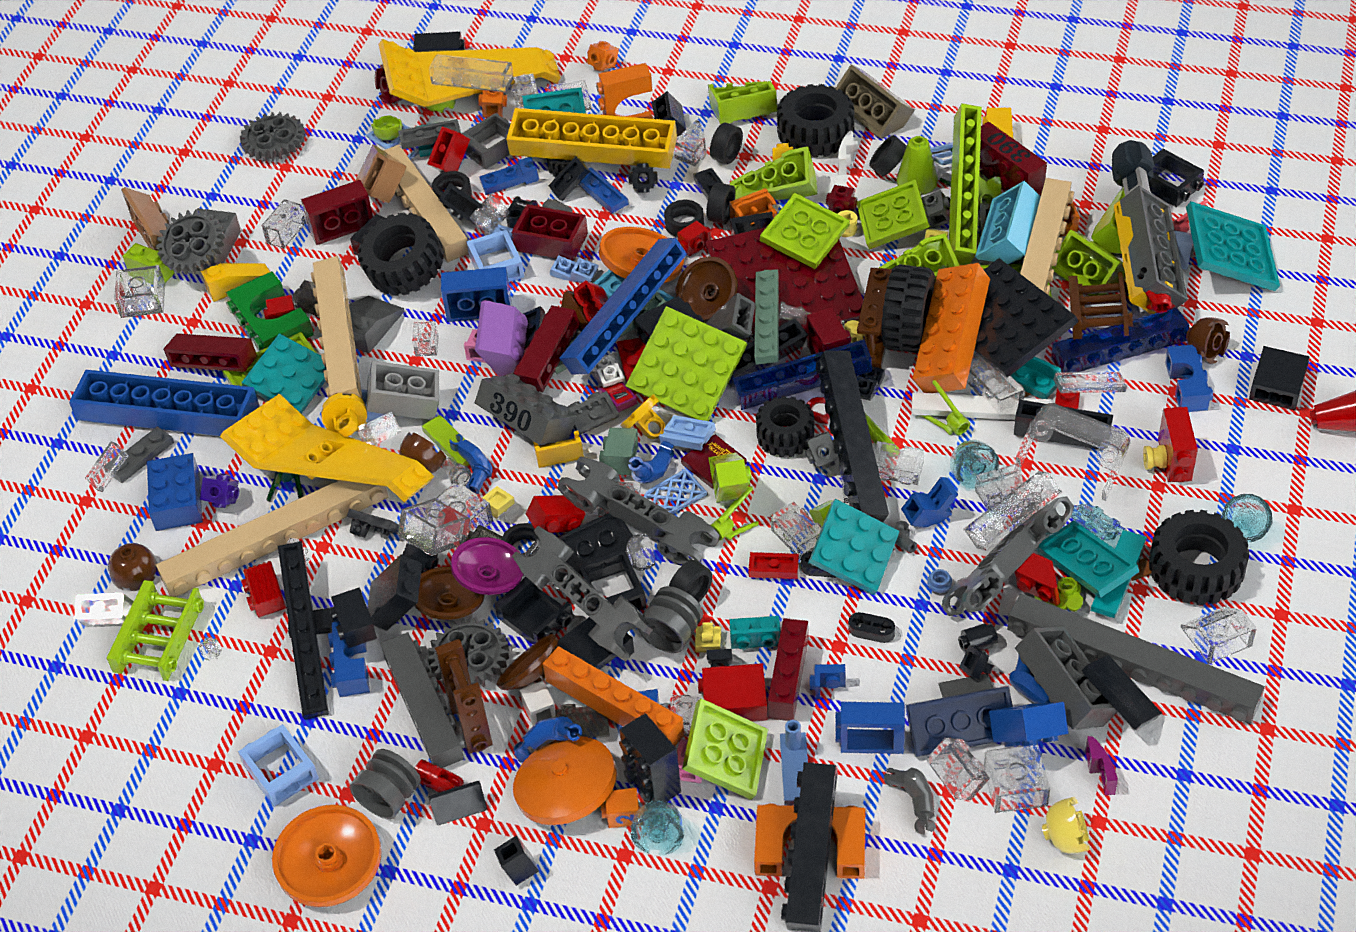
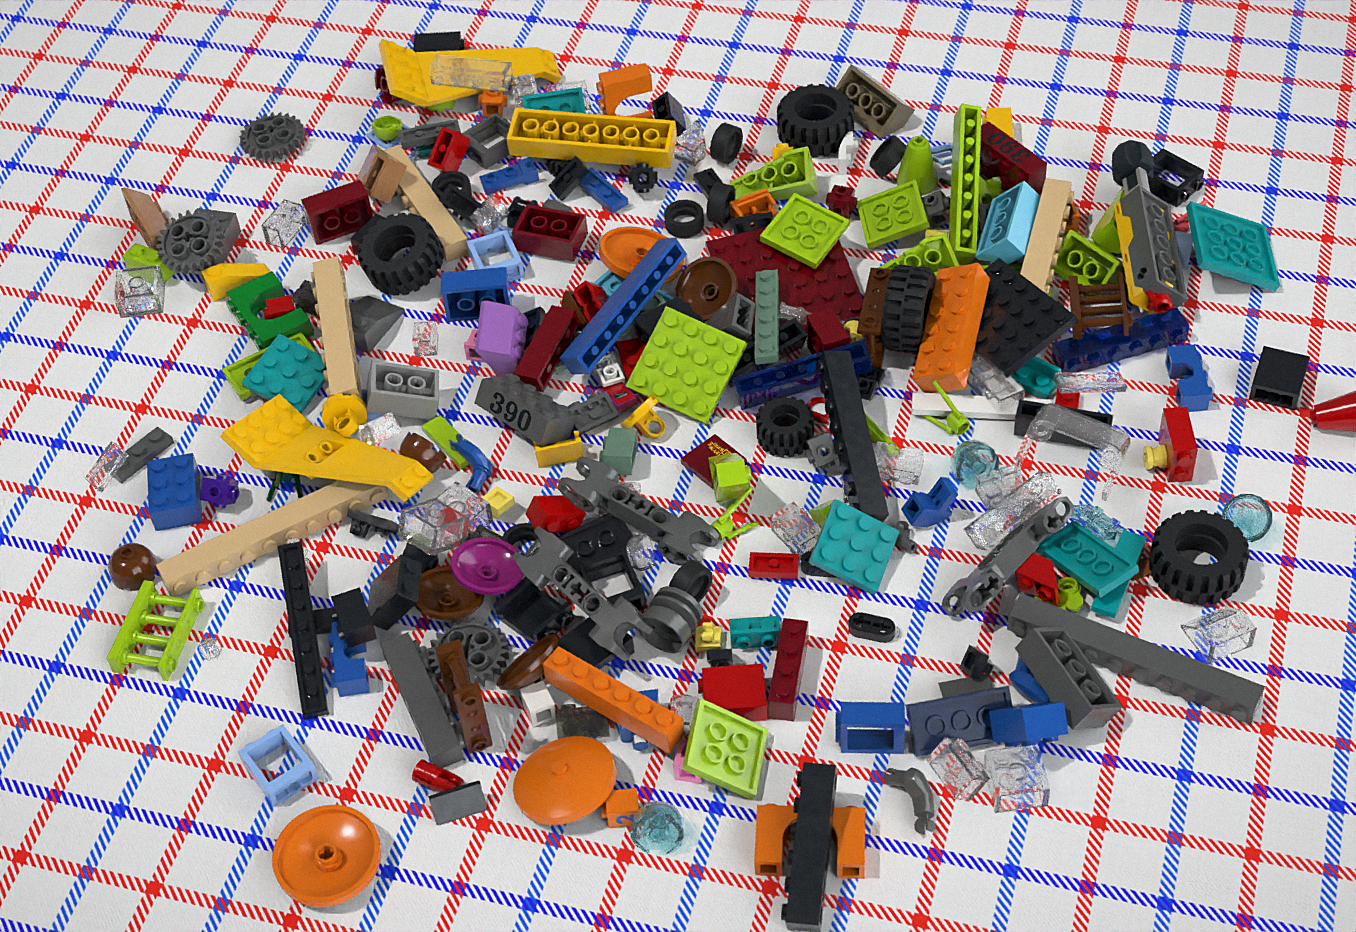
(102, 609): clear brick -> none
(161, 402): blue brick -> none
(210, 352): dark red brick -> none
(264, 589): red brick -> none
(385, 784): dark grey wheel -> none
(456, 471): clear cone -> none
(516, 860): black brick -> none
(547, 729): blue arm -> none
(573, 271): light blue slope -> none
(602, 55): orange brick -> none
(649, 760): black brick -> none
(652, 470): blue arm -> none
(673, 509): light blue window -> none
(687, 432): light blue plate -> none
(694, 237): red brick -> none
(742, 102): lime wedge -> none
(793, 755): medium blue piece -> none
(827, 676): blue bracket -> none
(852, 229): light yellow wheel -> none
(939, 576): medium blue plate -> none
(980, 636): black brick -> none
(1066, 827): light yellow cylinder -> none
(1099, 762): magenta slope -> none
(1121, 692): black tile -> none
(1209, 338): reddish brown cylinder -> none

